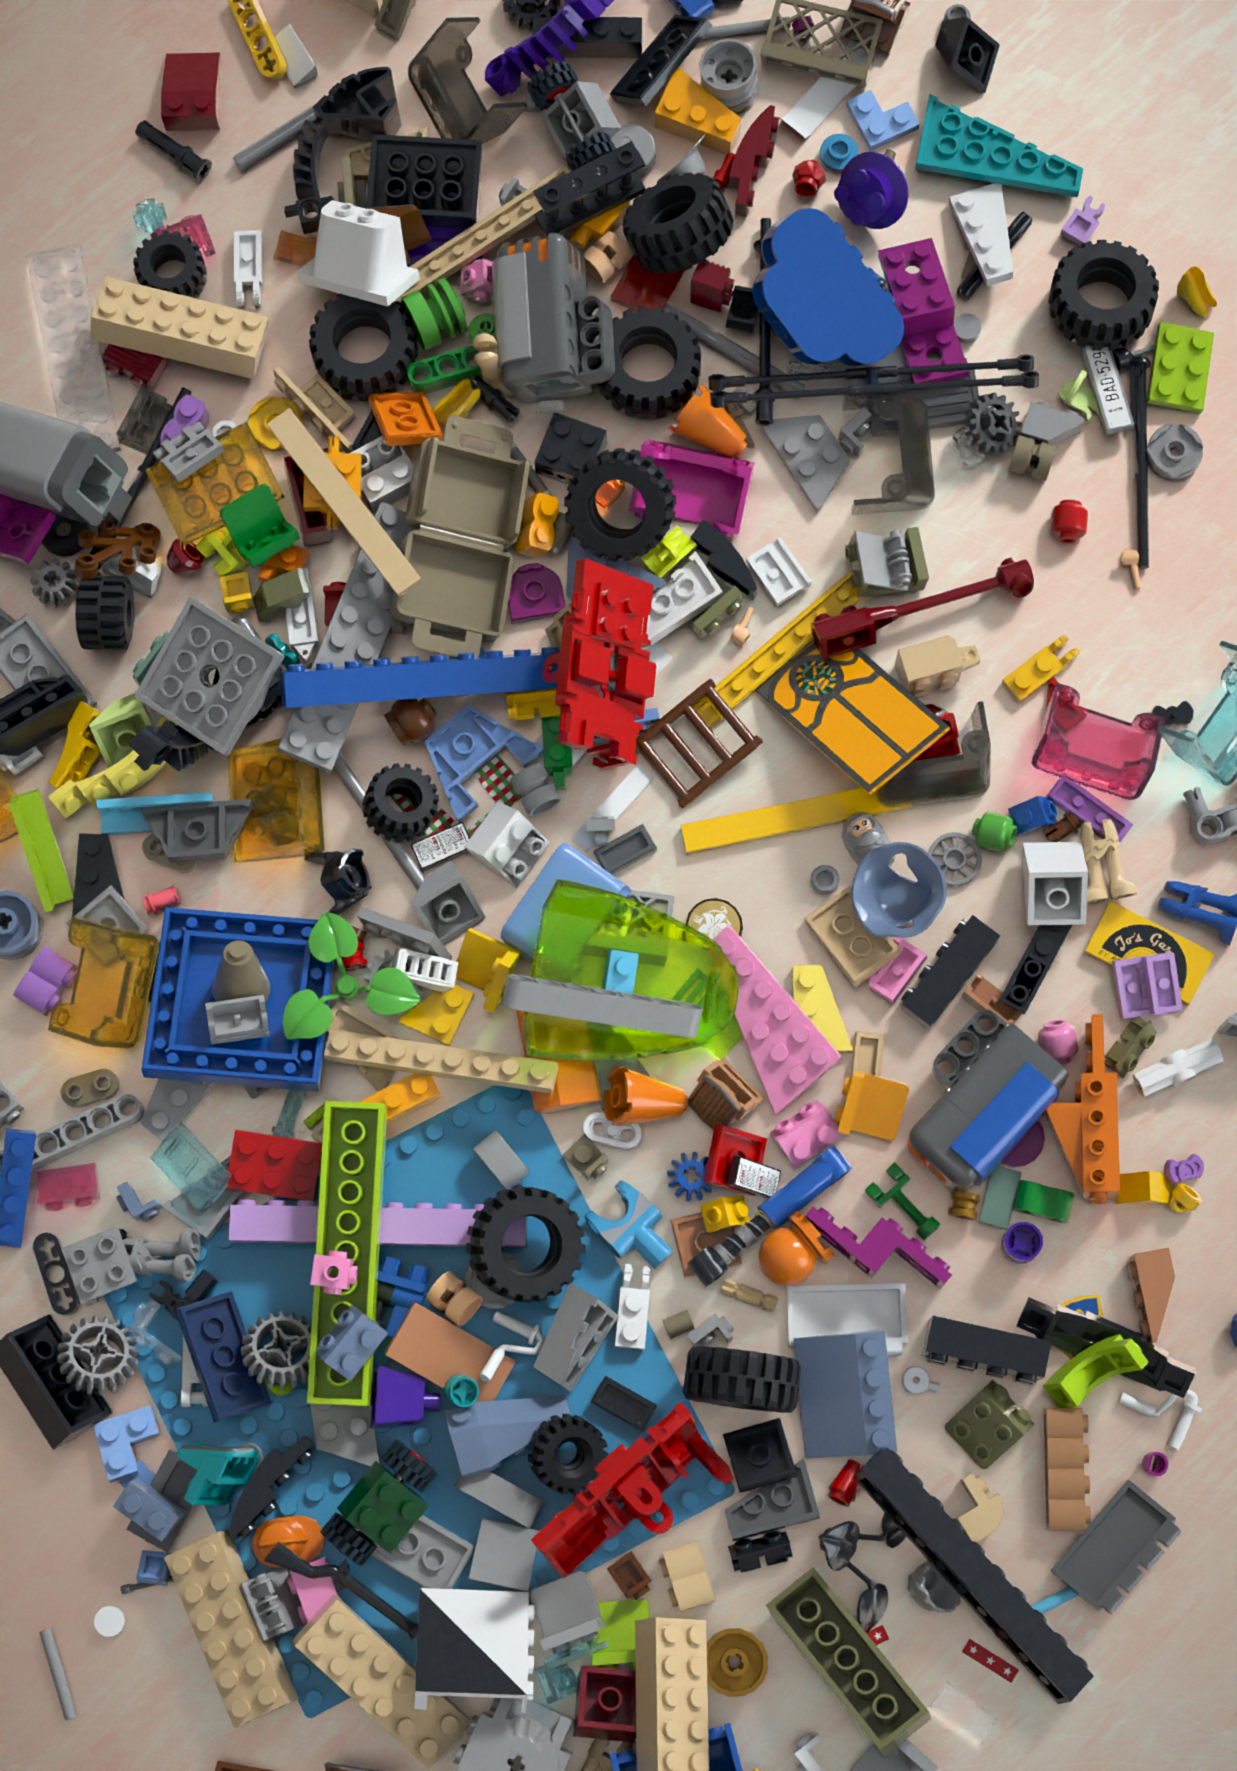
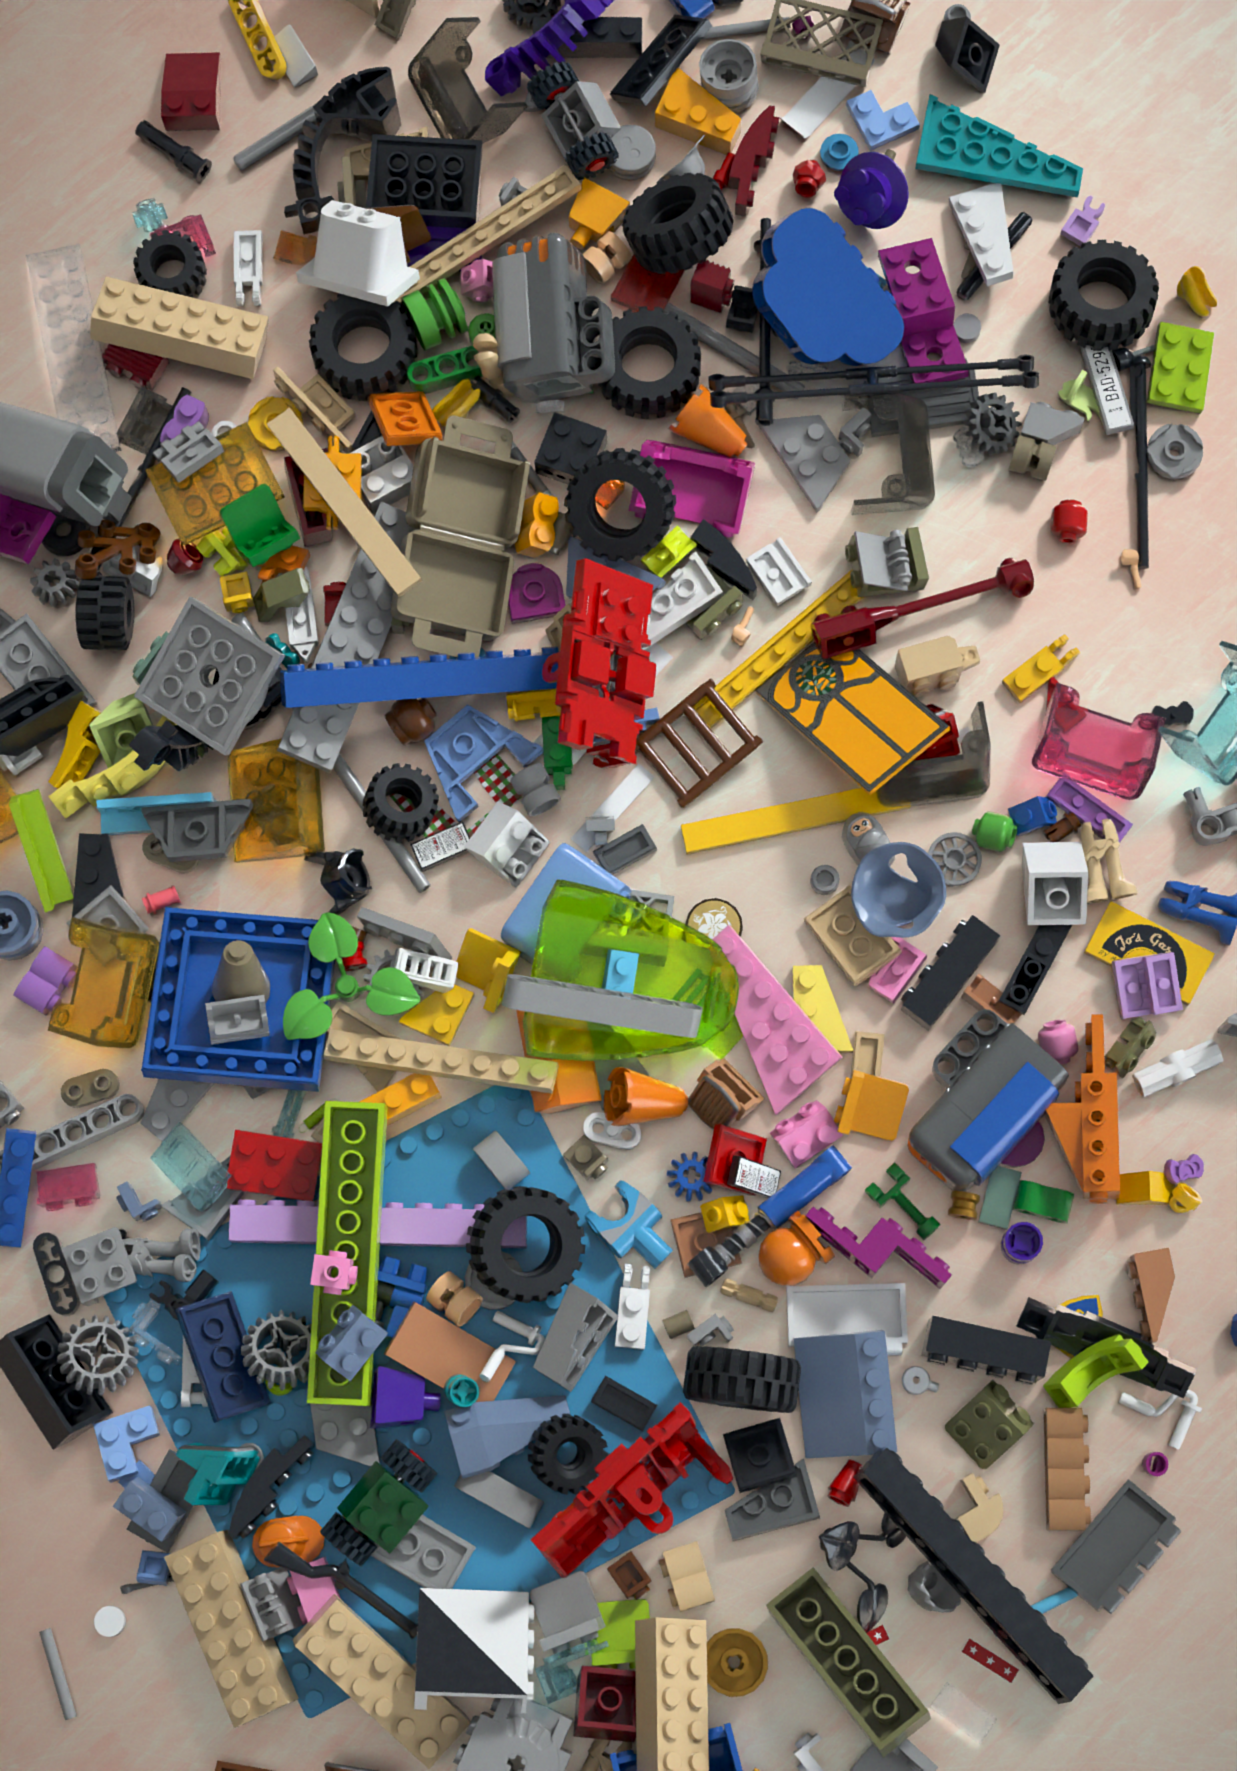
(446, 903): light grey slope -> none
(504, 1555): light grey tile -> none
(590, 190): black fence -> none
(772, 1545): black hinge -> none

